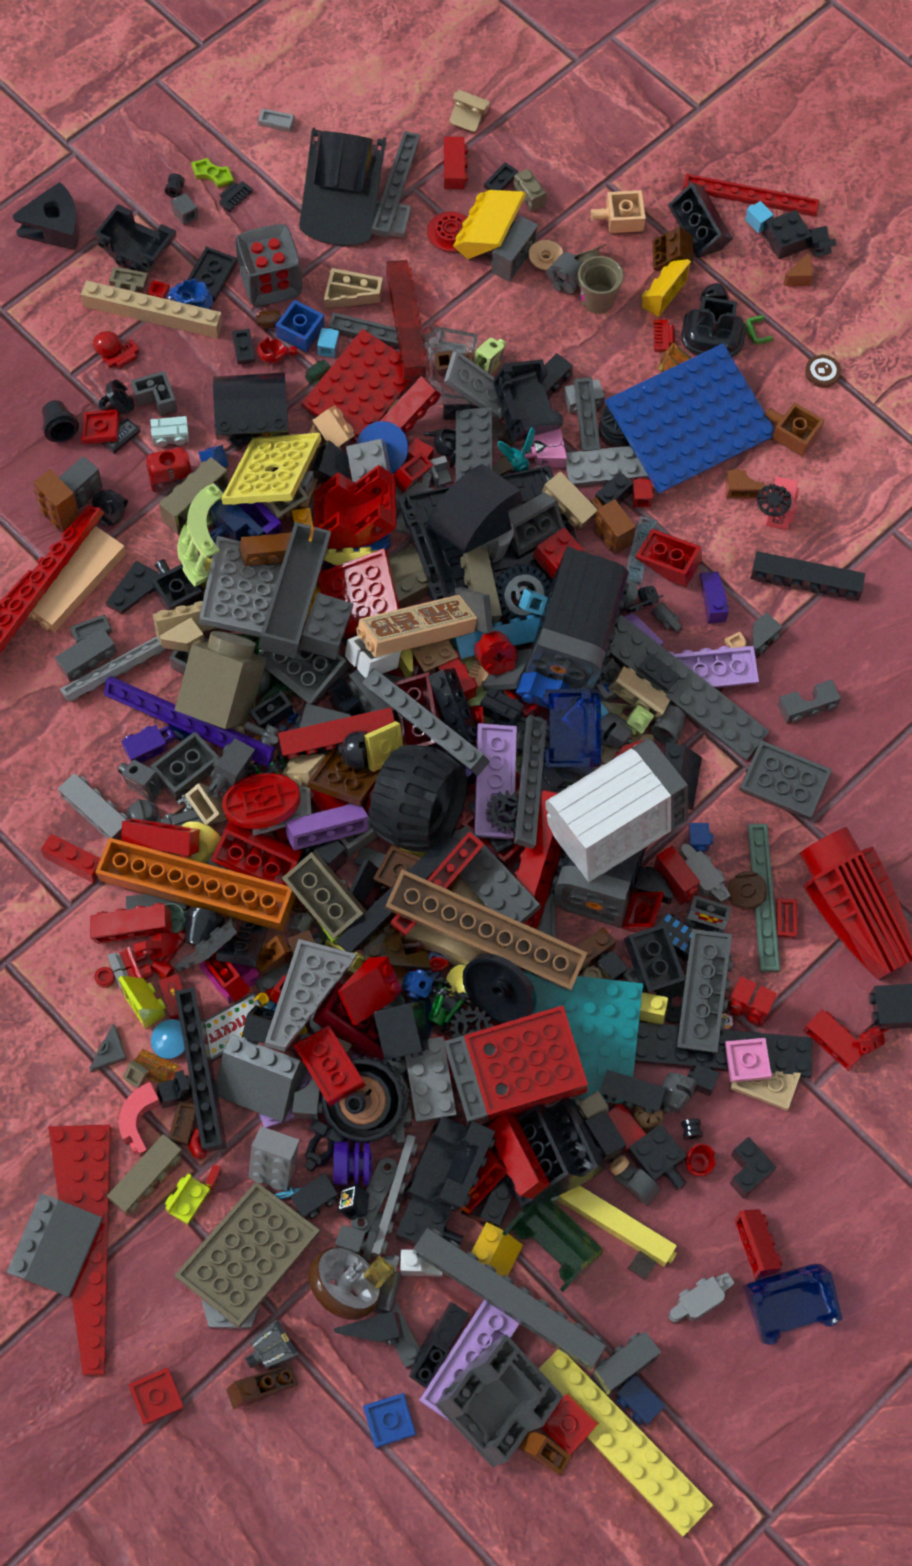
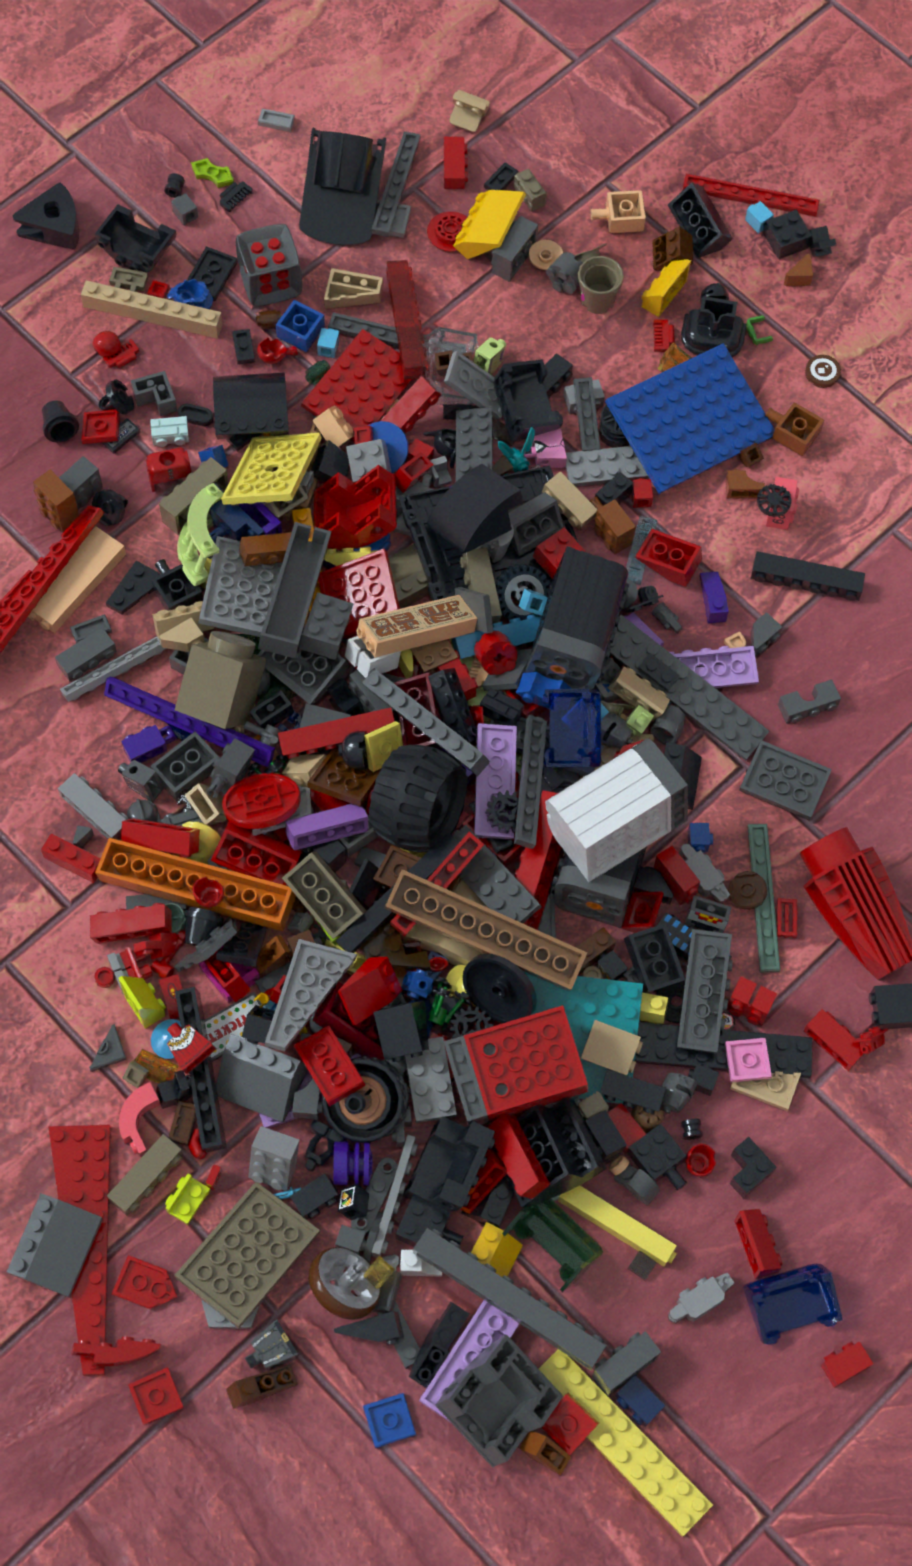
(82, 836): none -> dark grey slope
(124, 1352): none -> red slope
(144, 1284): none -> red tile
(188, 1047): none -> red torso
(196, 414): none -> black tile
(208, 892): none -> red hair
(363, 434): none -> red tile
(611, 1048): none -> tan brick
(751, 455): none -> reddish brown brick
(846, 1363): none -> red brick

